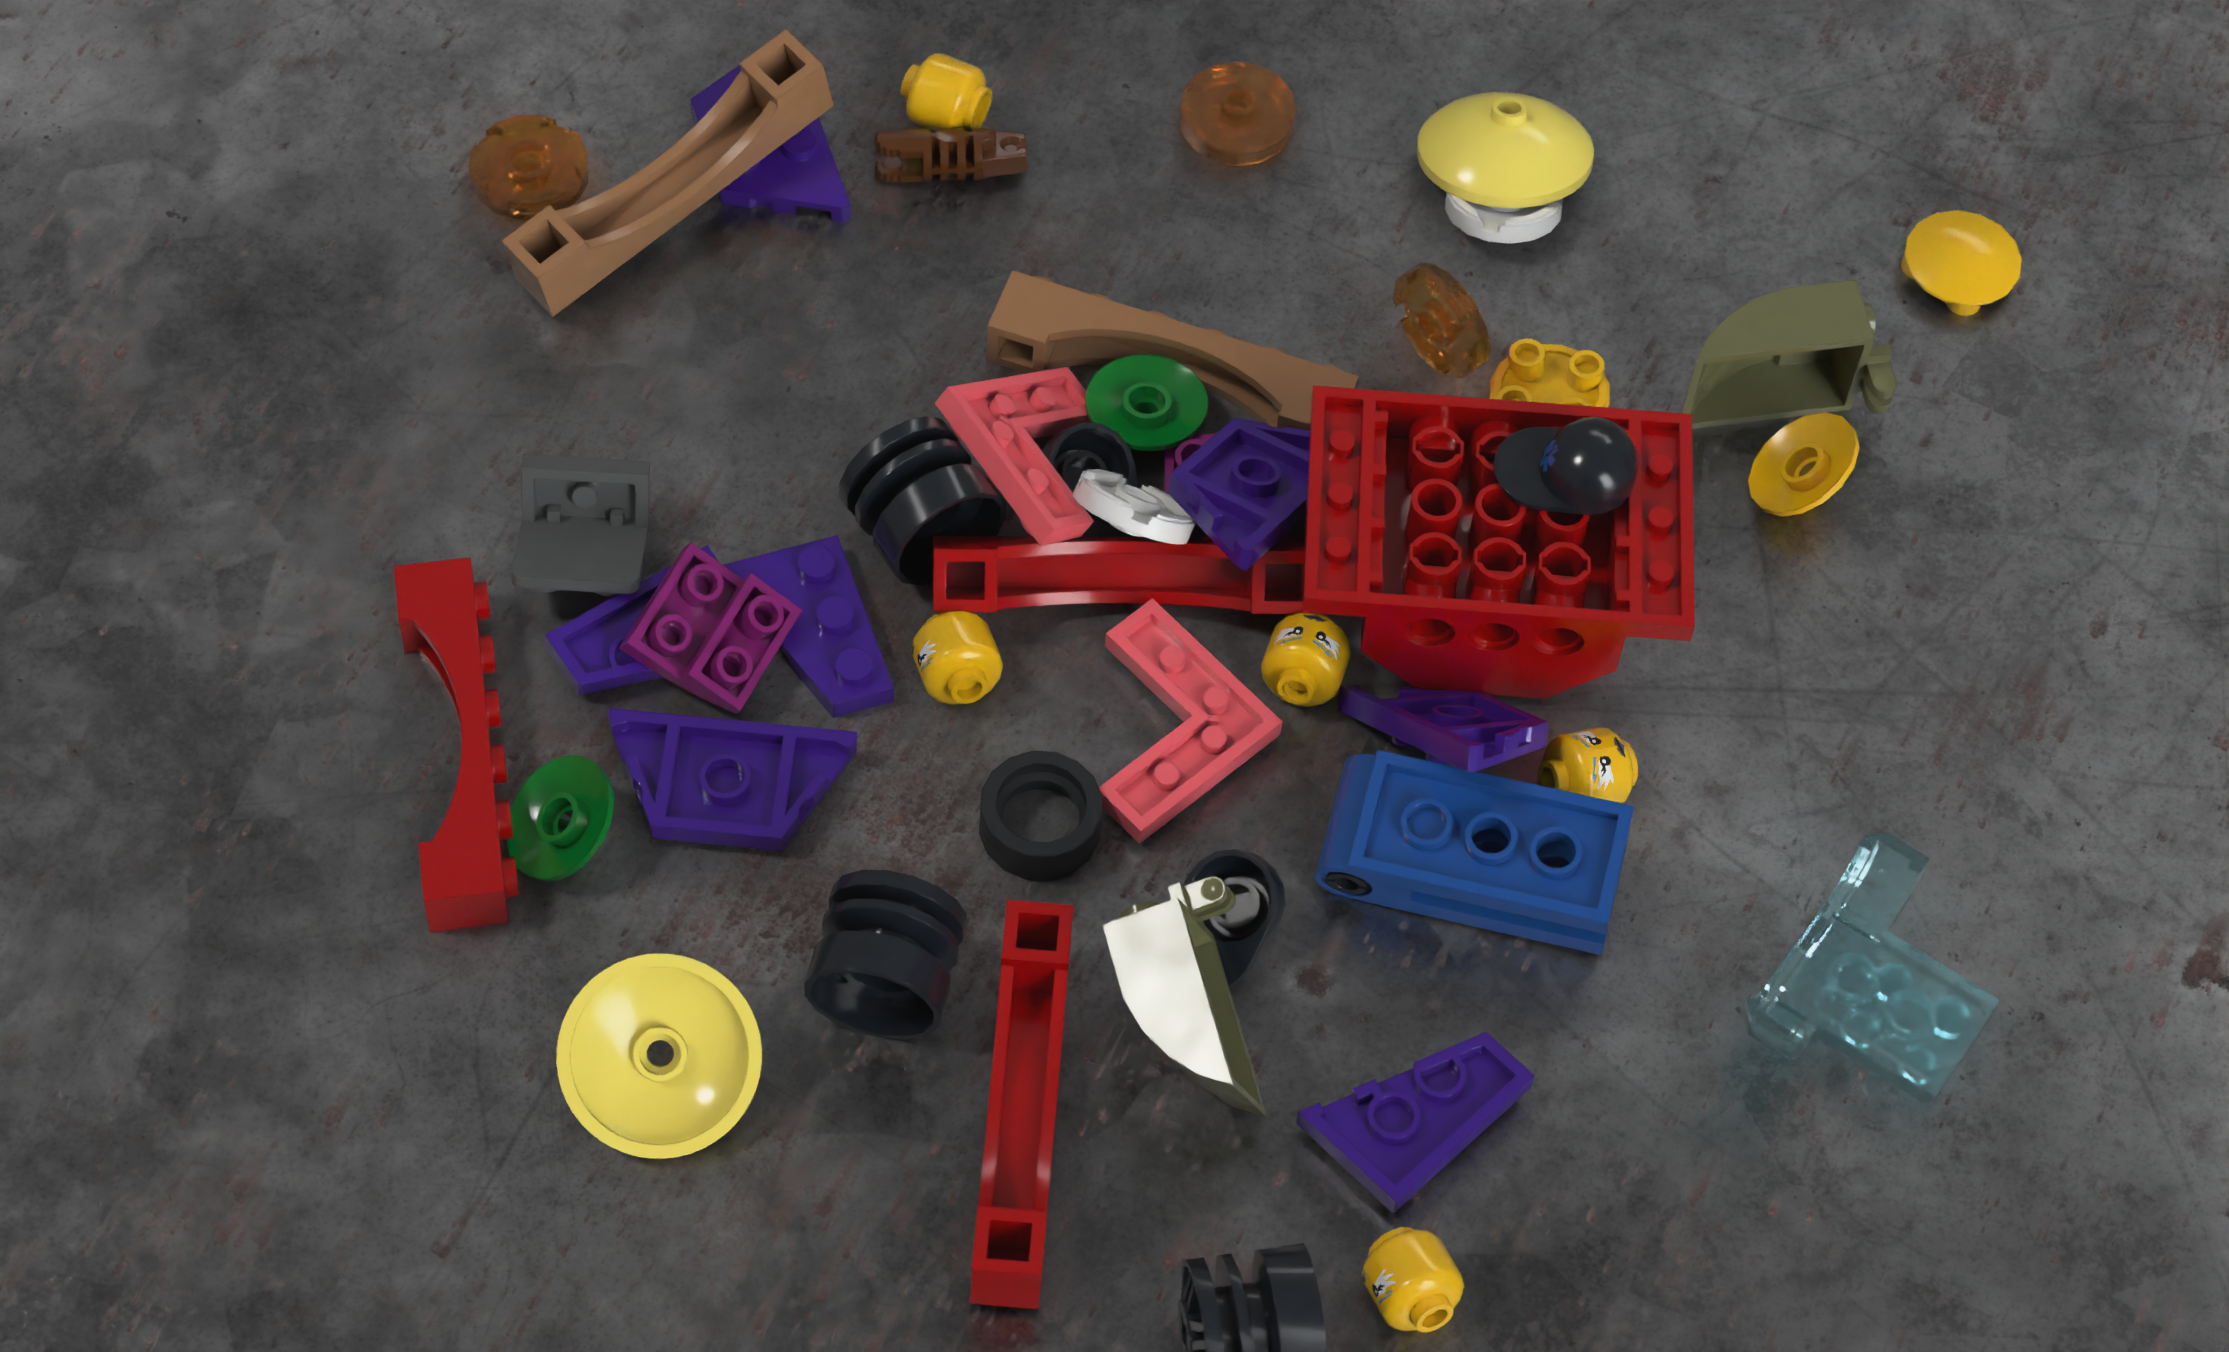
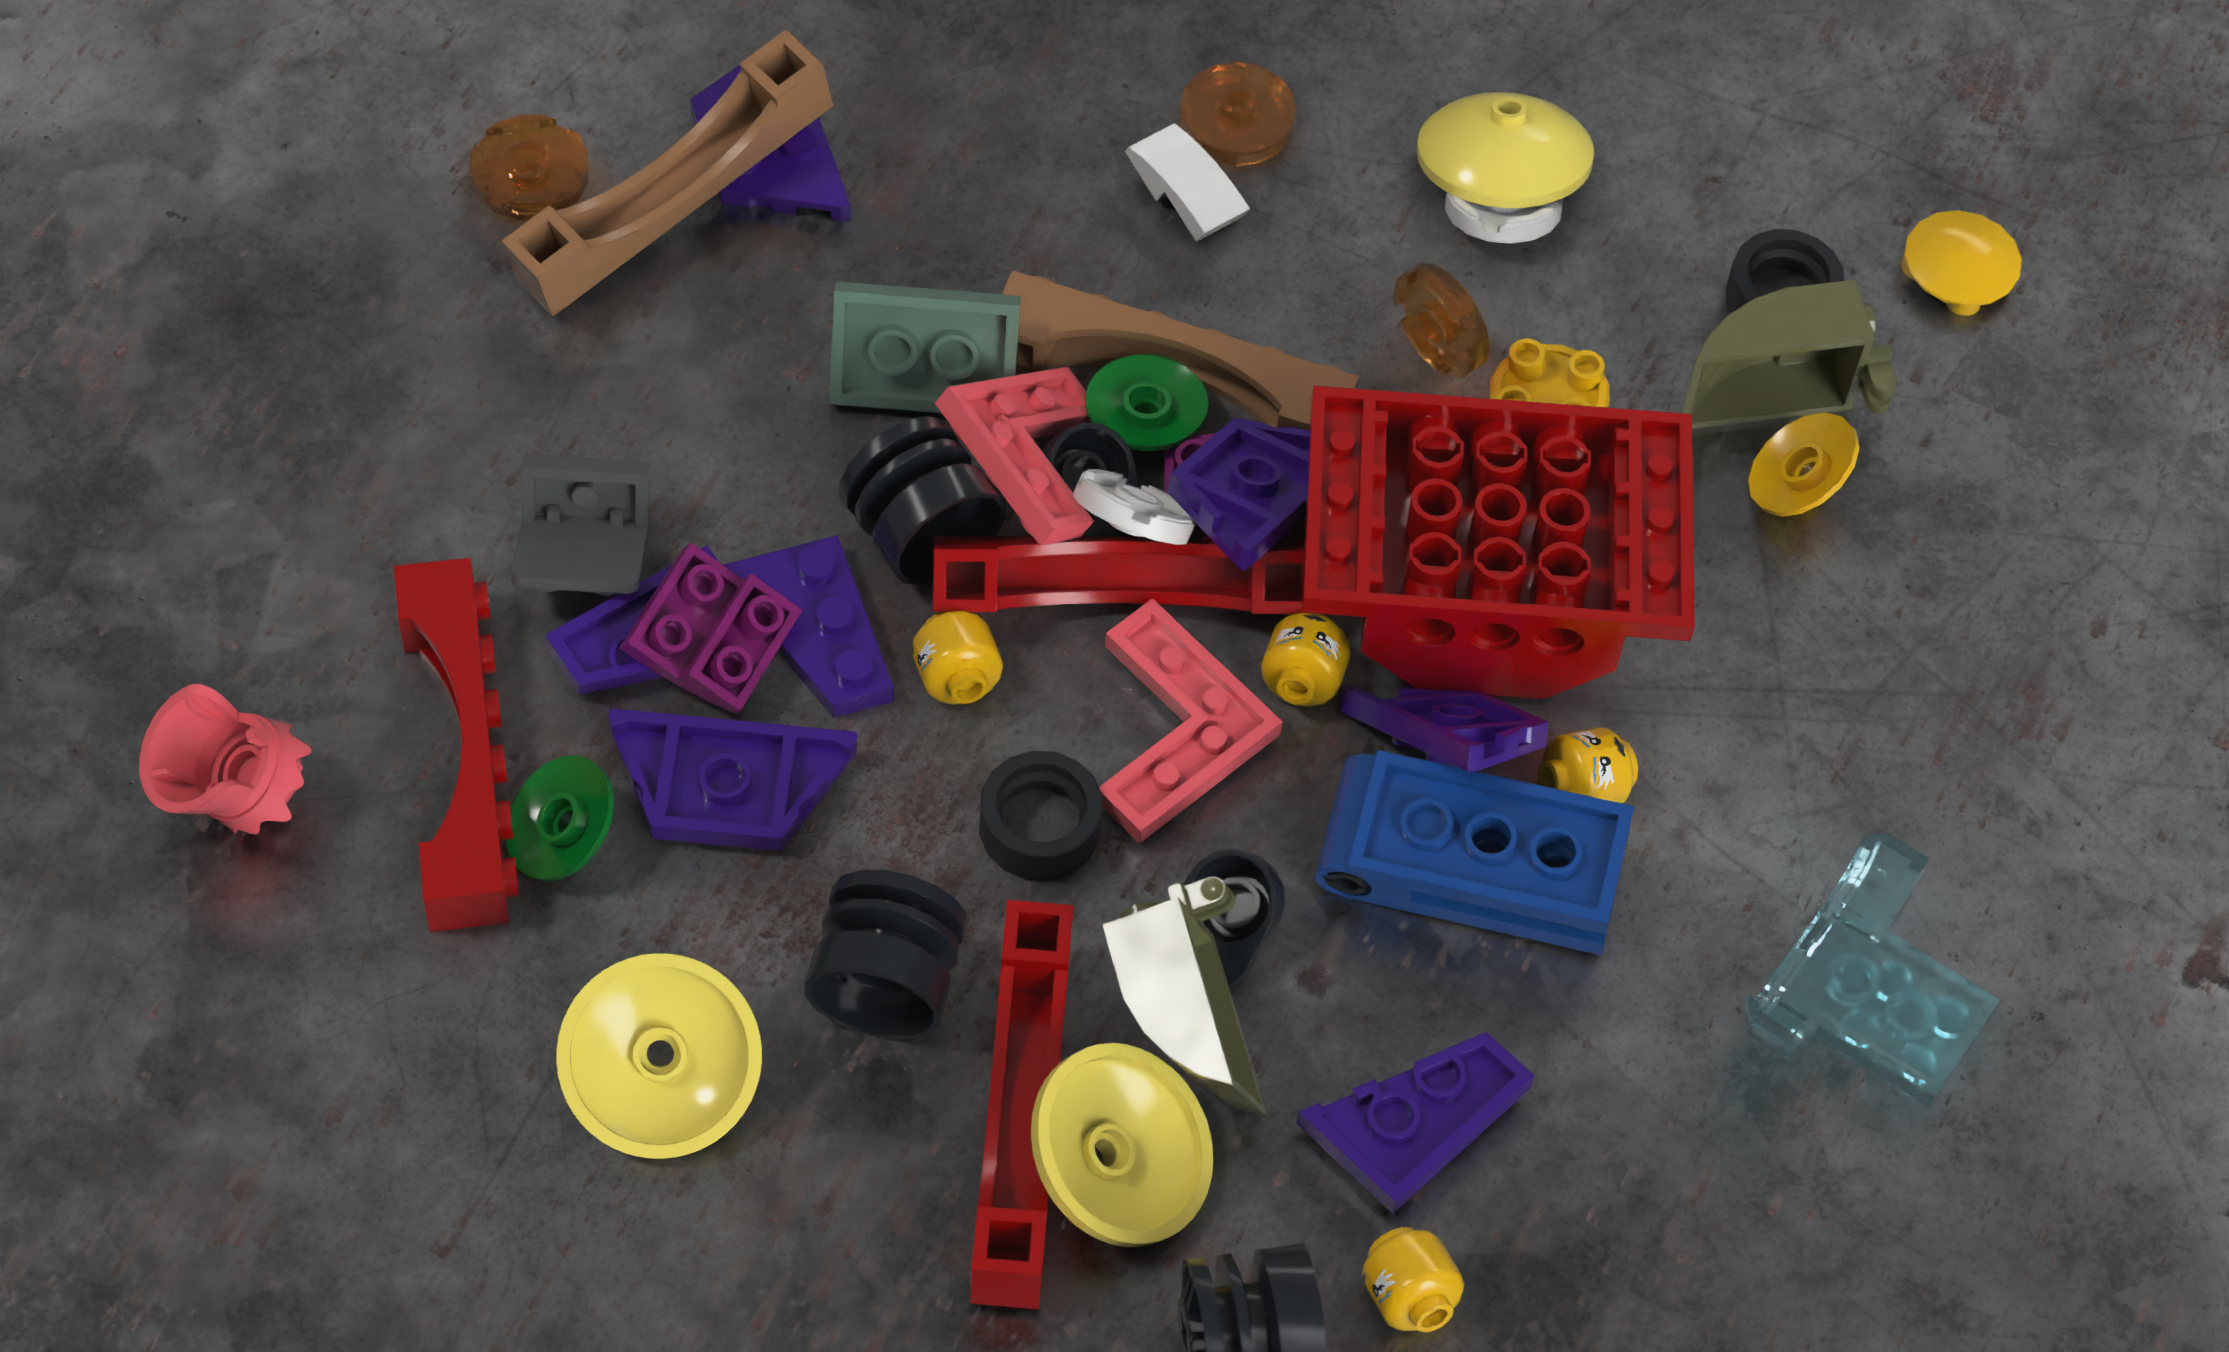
(220, 761): none -> coral hat
(912, 343): none -> sand green plate
(946, 94): yellow head -> none
(948, 154): reddish brown hinge -> none
(1149, 1141): none -> light yellow dish
(1191, 179): none -> white slope
(1568, 469): black cap -> none
(1780, 250): none -> black tyre

